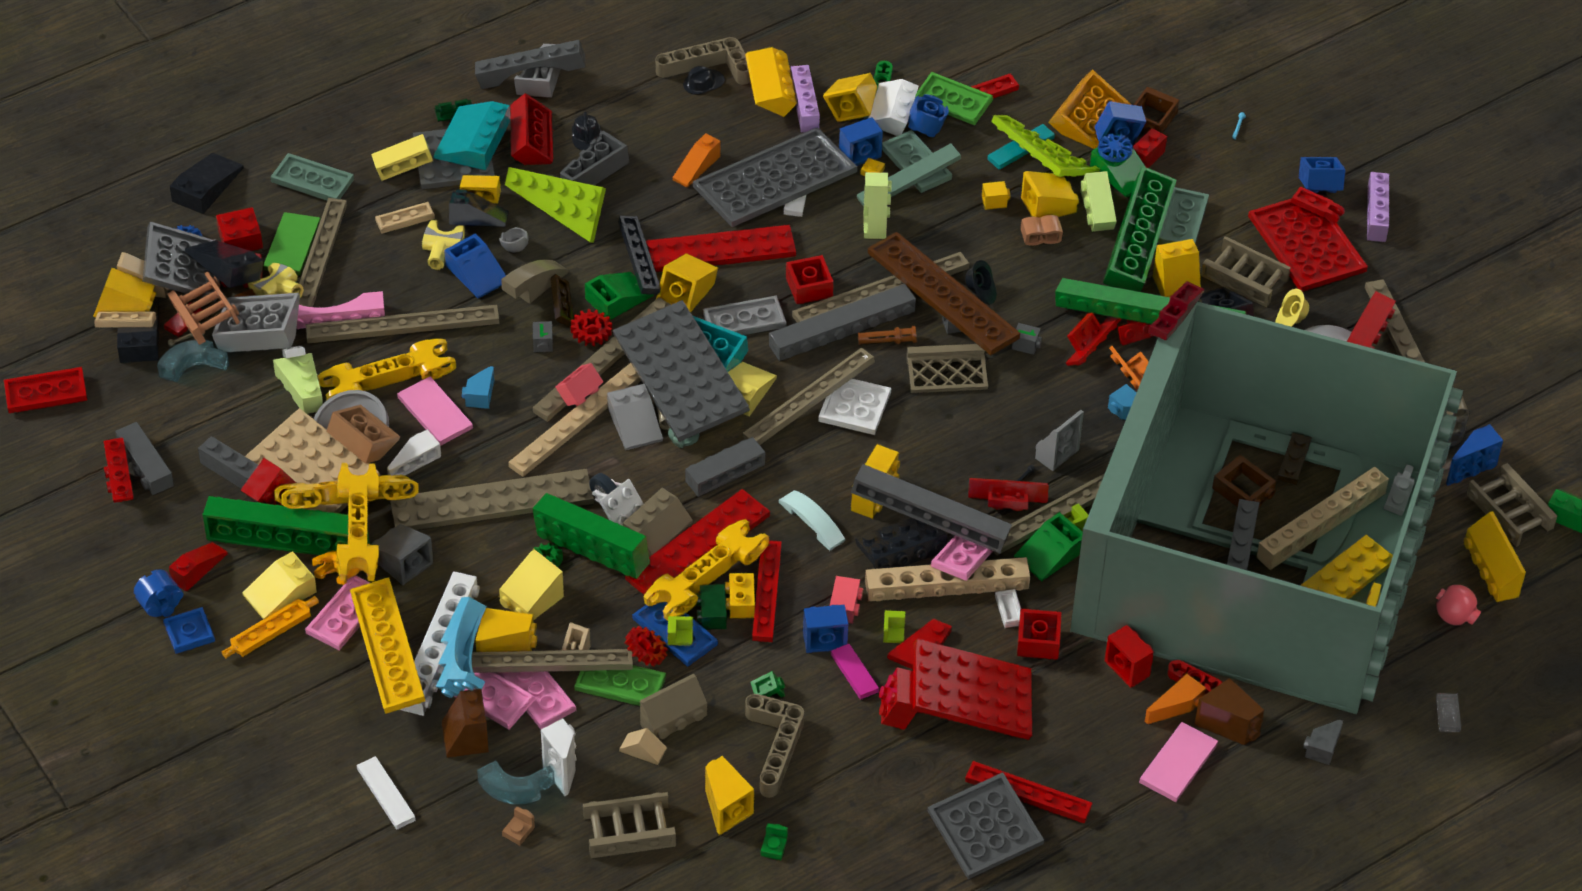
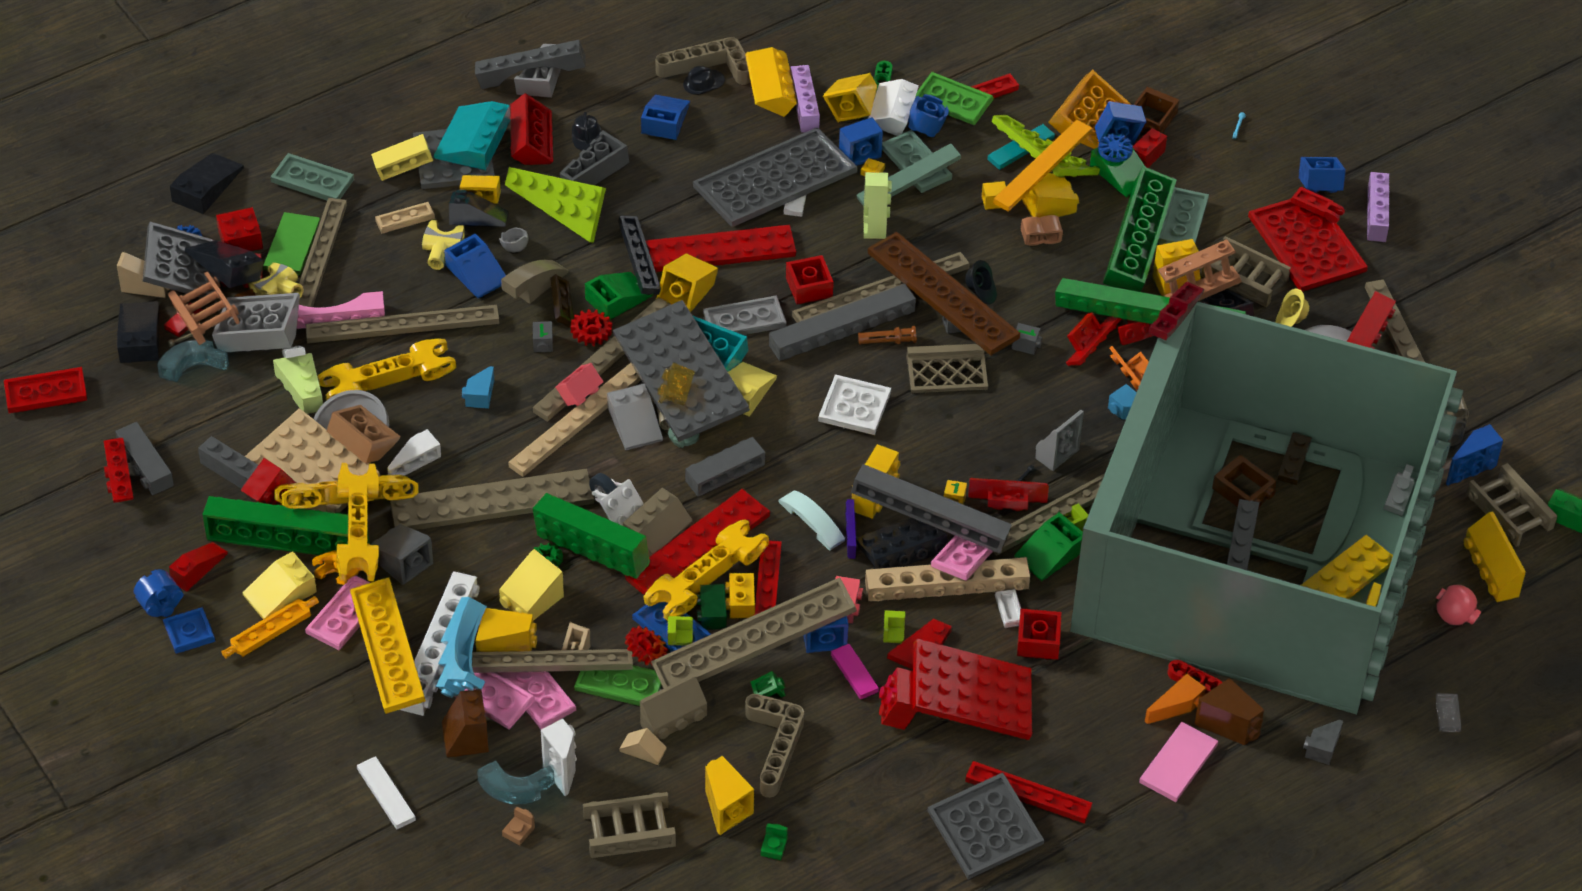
(125, 294): yellow slope -> none
(125, 319): tan tile -> none
(435, 410): bright pink tile -> none
(446, 110): dark green hinge -> none
(664, 116): none -> blue slope
(676, 384): none -> clear yellow bracket
(698, 160): orange slope -> none
(756, 634): none -> dark tan plate
(809, 396): dark tan plate -> none
(850, 529): none -> dark purple tile
(955, 491): none -> yellow brick
(1042, 165): none -> light orange tile
(1098, 201): yellowish green wedge -> none
(1129, 656): red brick -> none
(1212, 282): none -> nougat fence
(1322, 518): tan brick -> none

